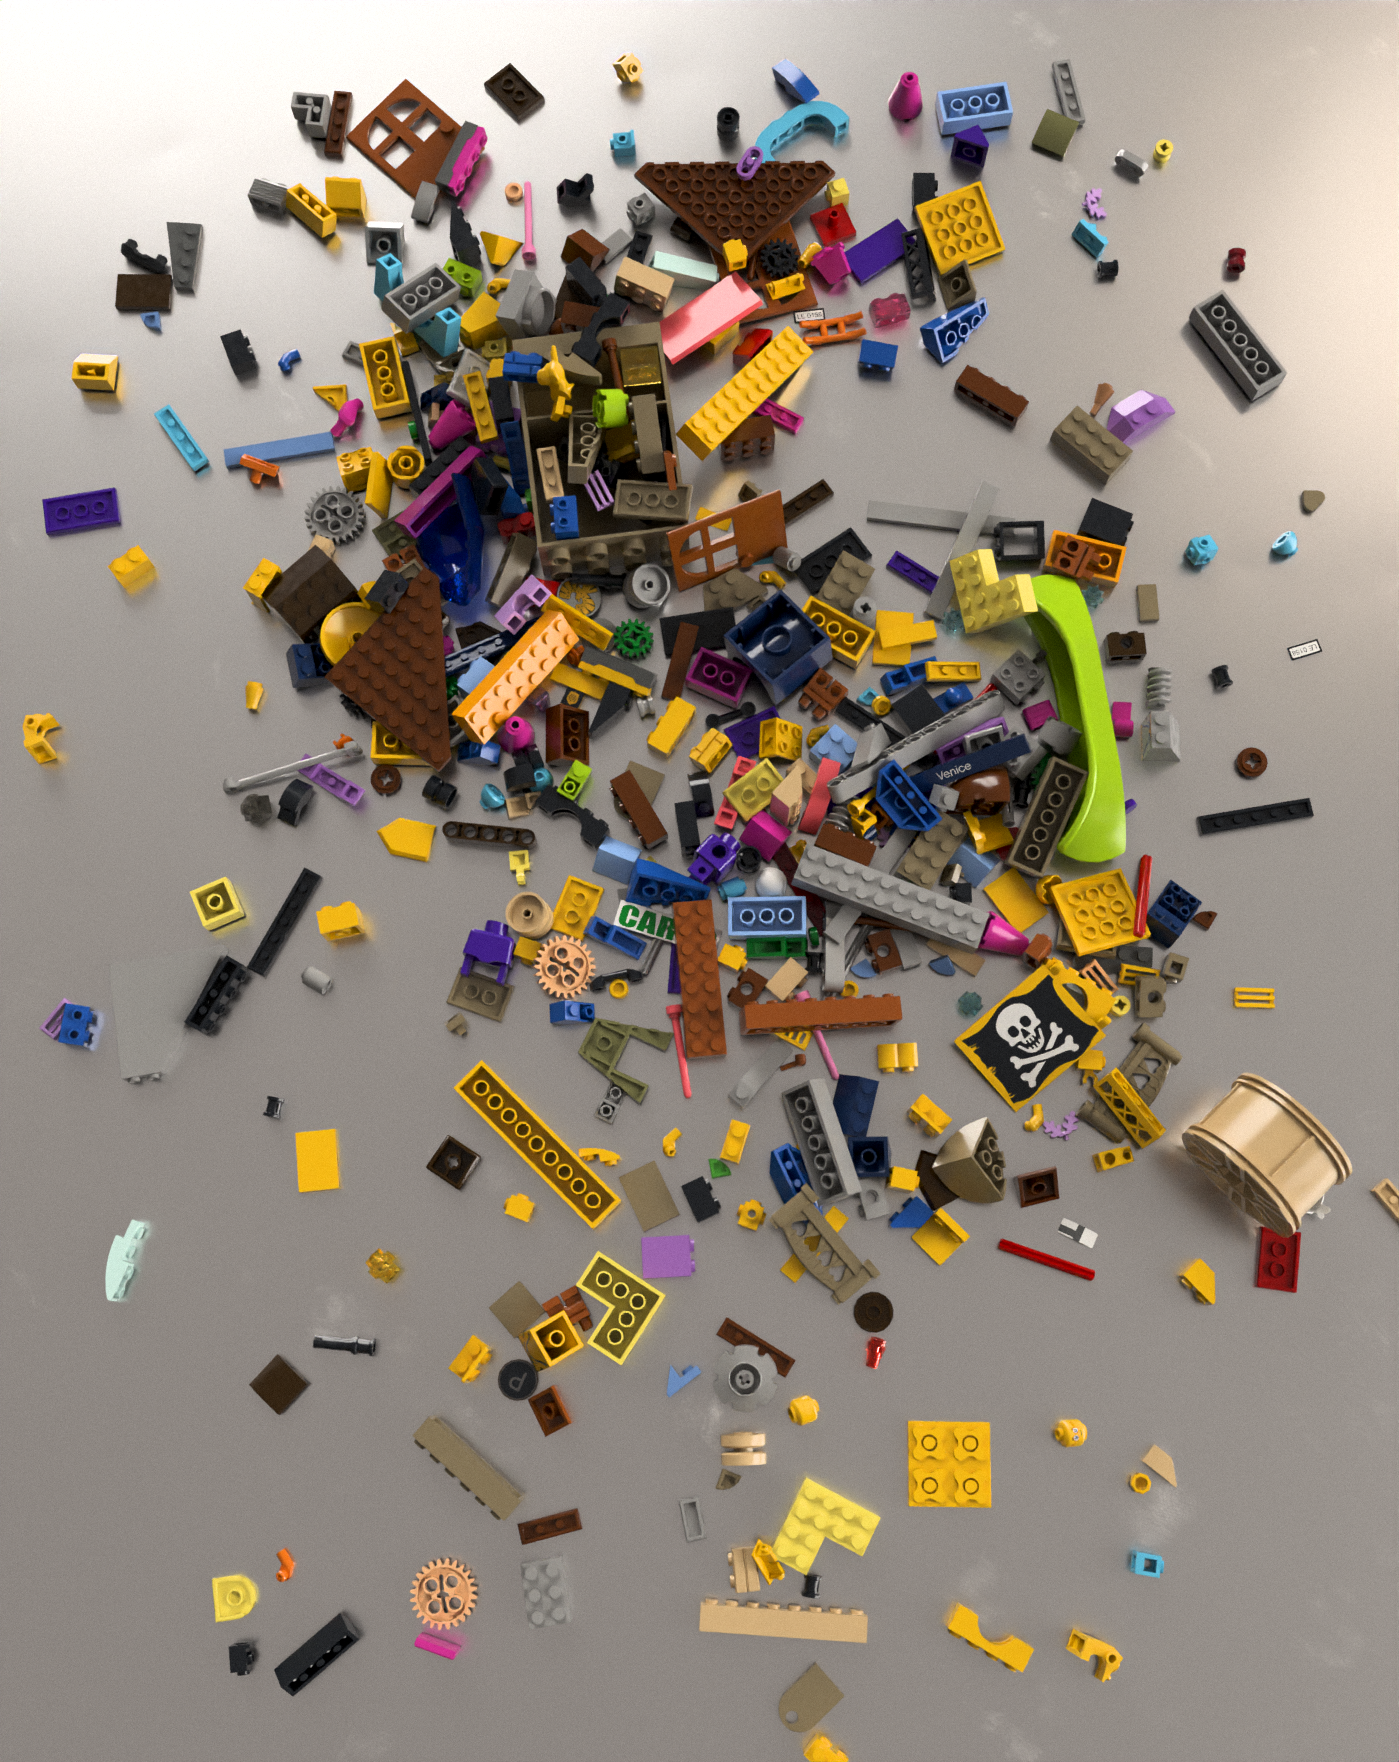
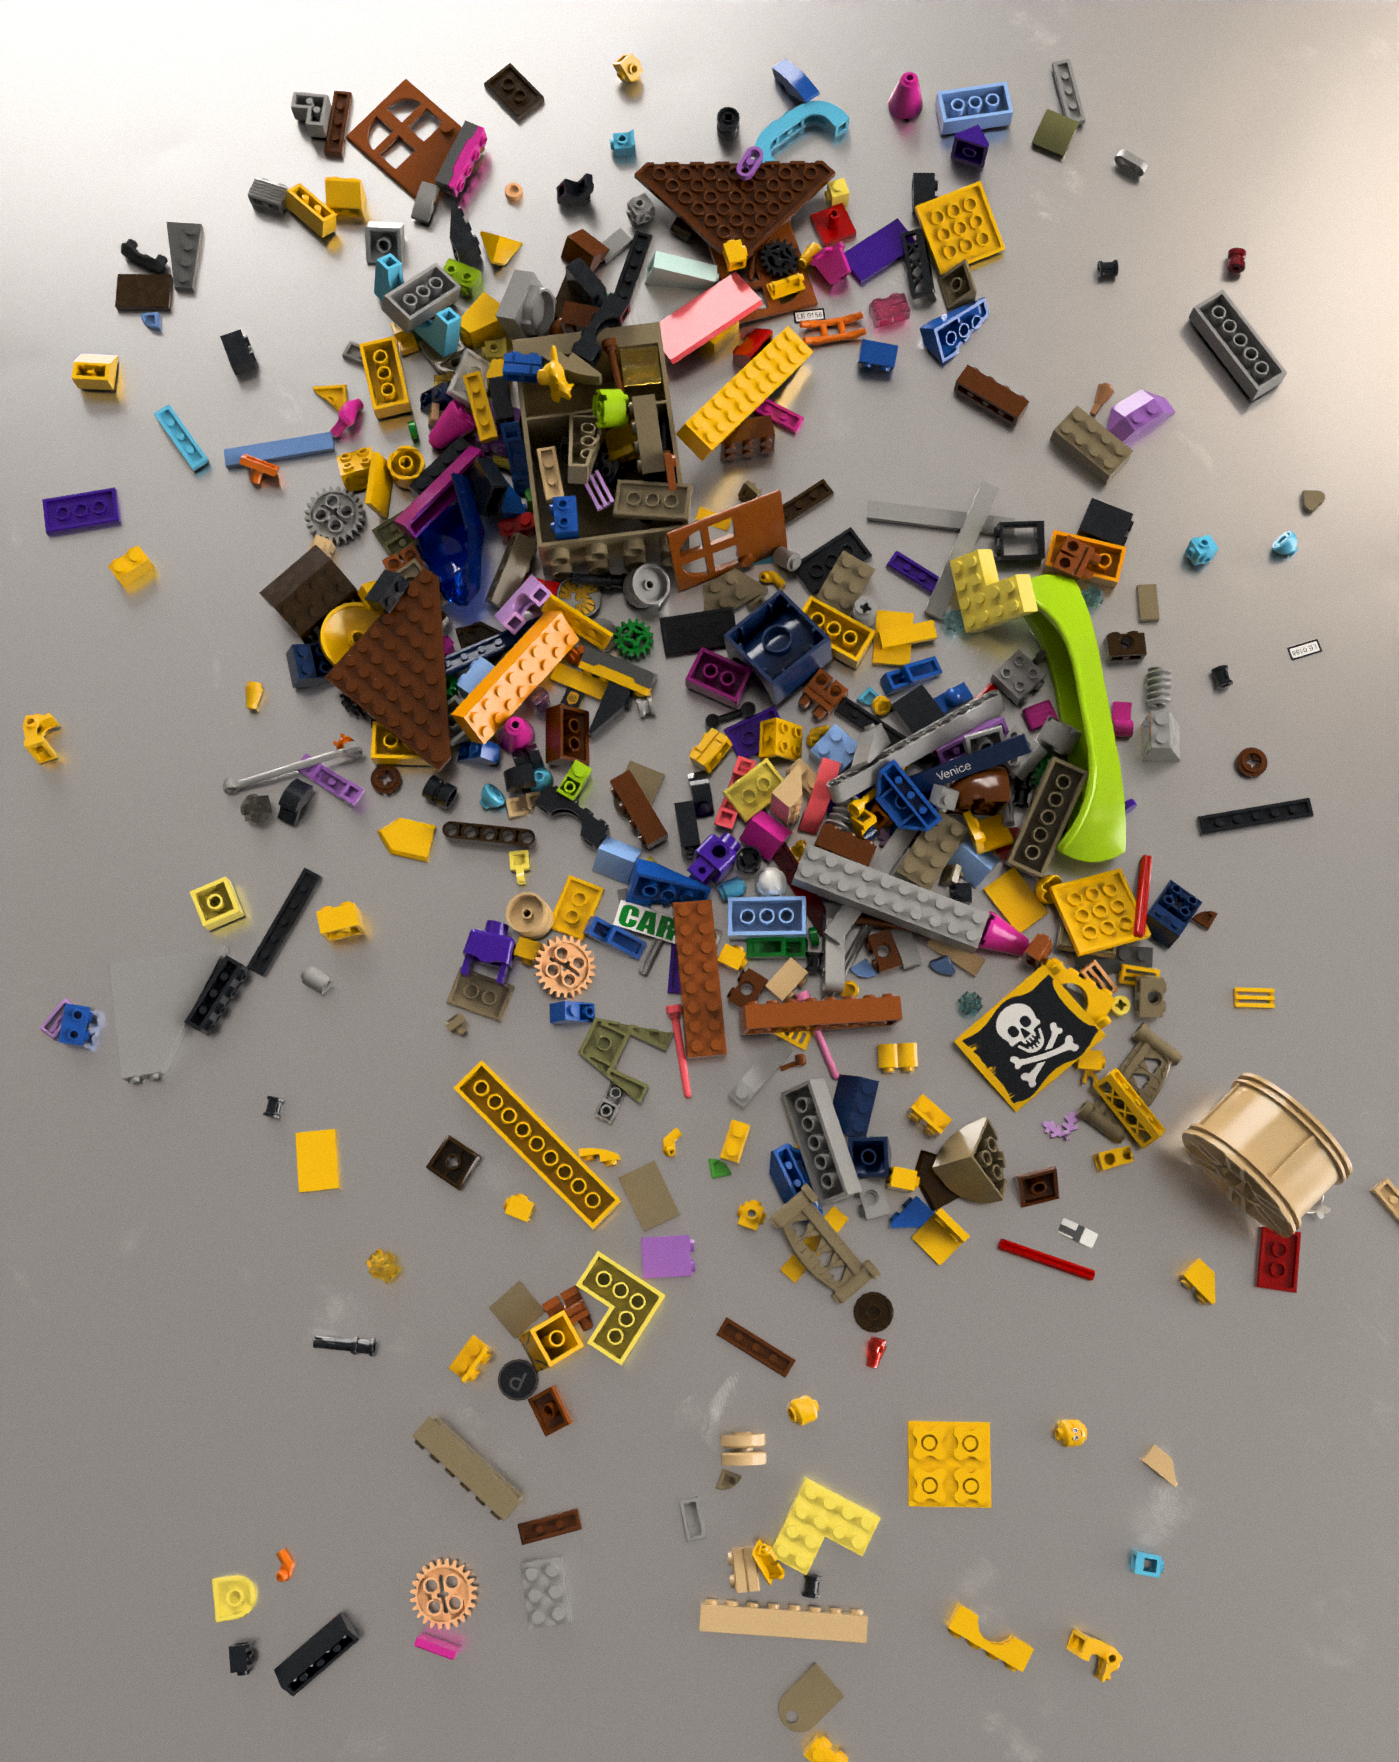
(118, 1268): light aqua slope -> none
(259, 580): yellow window -> none
(278, 1384): dark brown slope -> none
(286, 358): blue arm -> none
(417, 413): black tile -> none
(497, 284): yellow arm -> none
(528, 249): bright pink piece -> none
(560, 410): yellow tile -> none
(599, 982): black bar -> none
(618, 989): yellow tile -> none
(643, 284): tan brick -> none
(671, 727): yellow brick -> none
(676, 1383): medium blue slope -> none
(679, 661): reddish brown slope -> none
(700, 1199): black brick -> none
(730, 1384): light grey piece -> none
(953, 671): yellow tile -> none
(1037, 1120): yellow arm -> none
(1090, 238): medium azure tile -> none
(1092, 197): lavender animal -> none
(1140, 1483): yellow tile -> none
(1159, 154): light yellow wheel -> none
(1177, 962): dark tan brick -> none

